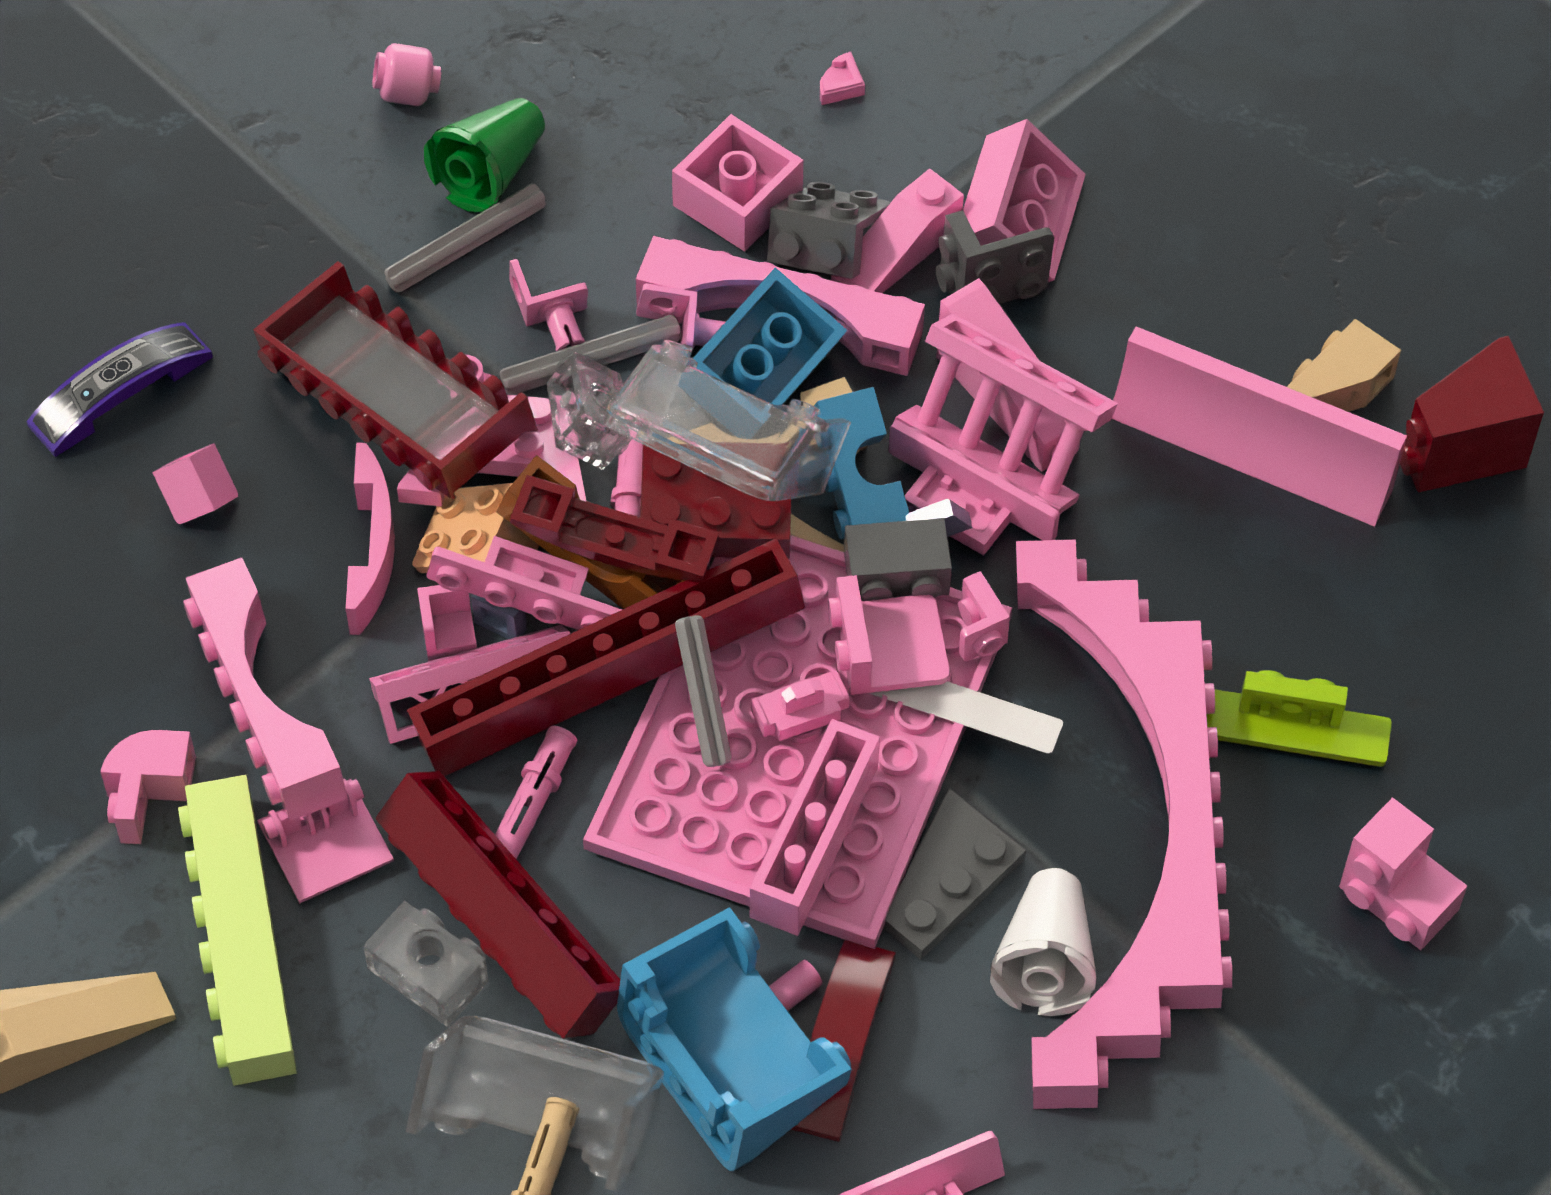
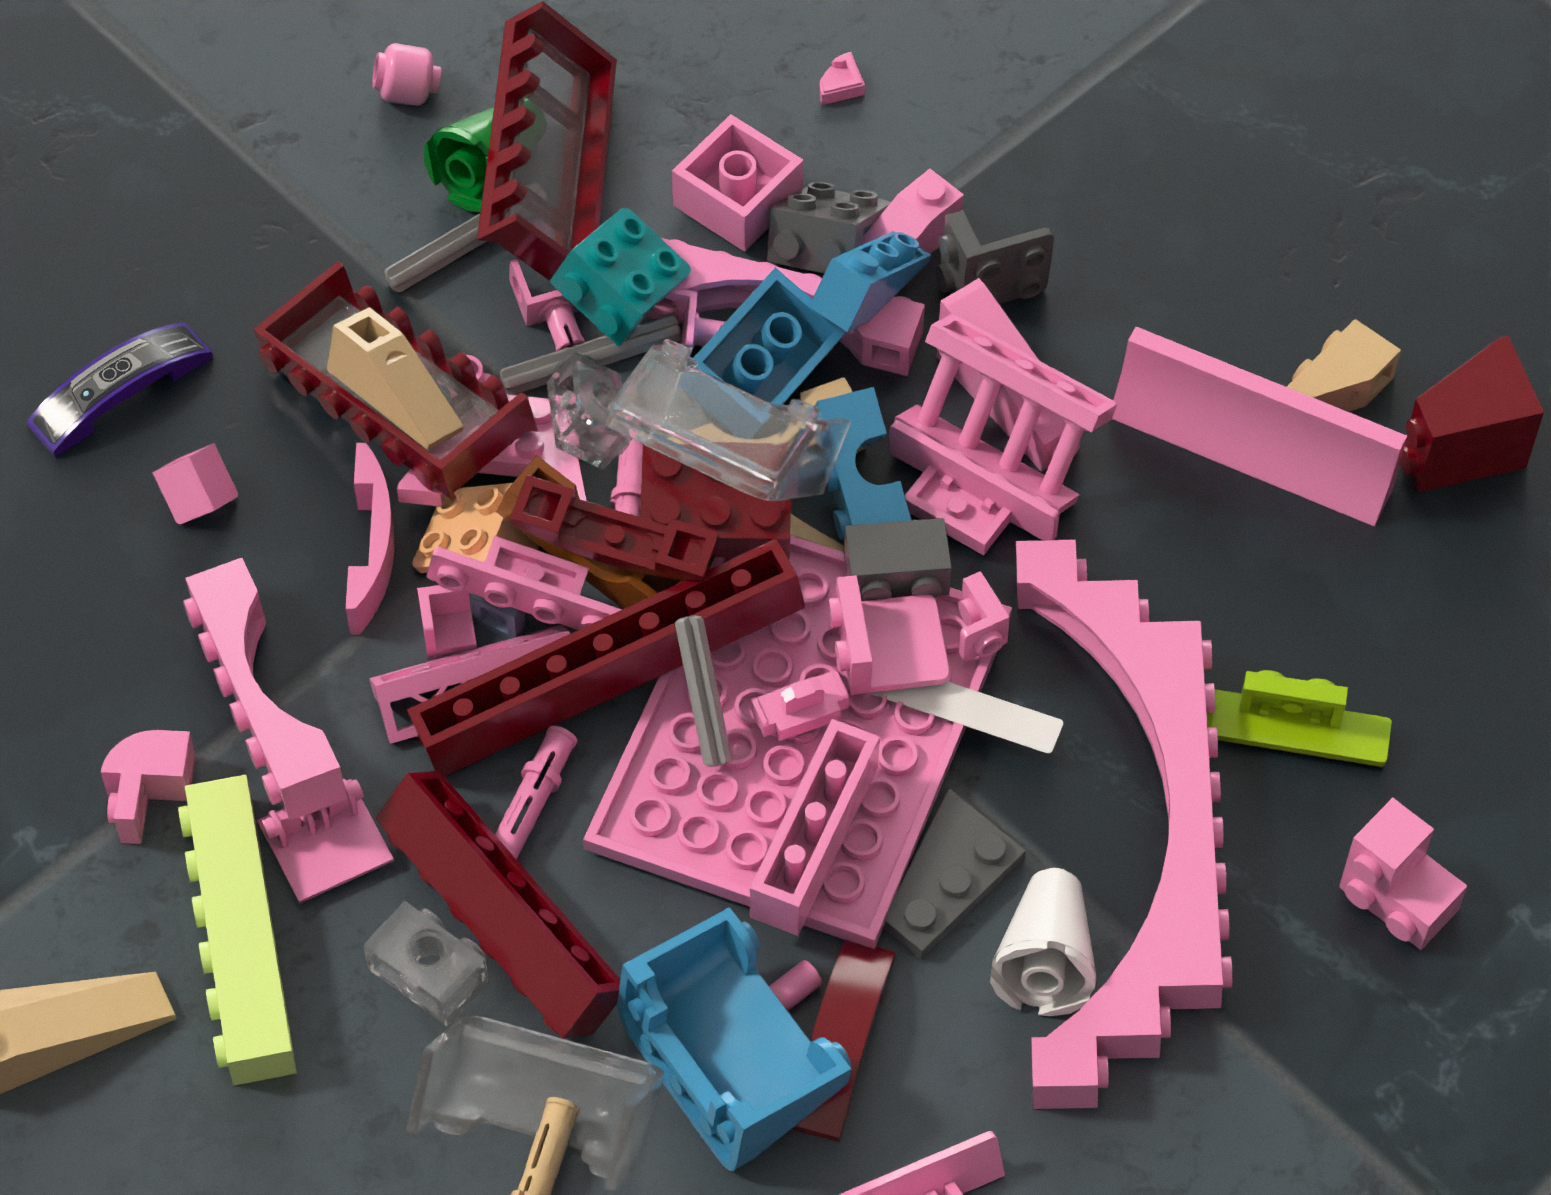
(389, 375): none -> tan slope
(547, 139): none -> dark red window
(619, 274): none -> teal bracket
(867, 279): none -> dark azure slope
(955, 517): tile -> none
(1023, 187): bright pink slope -> none

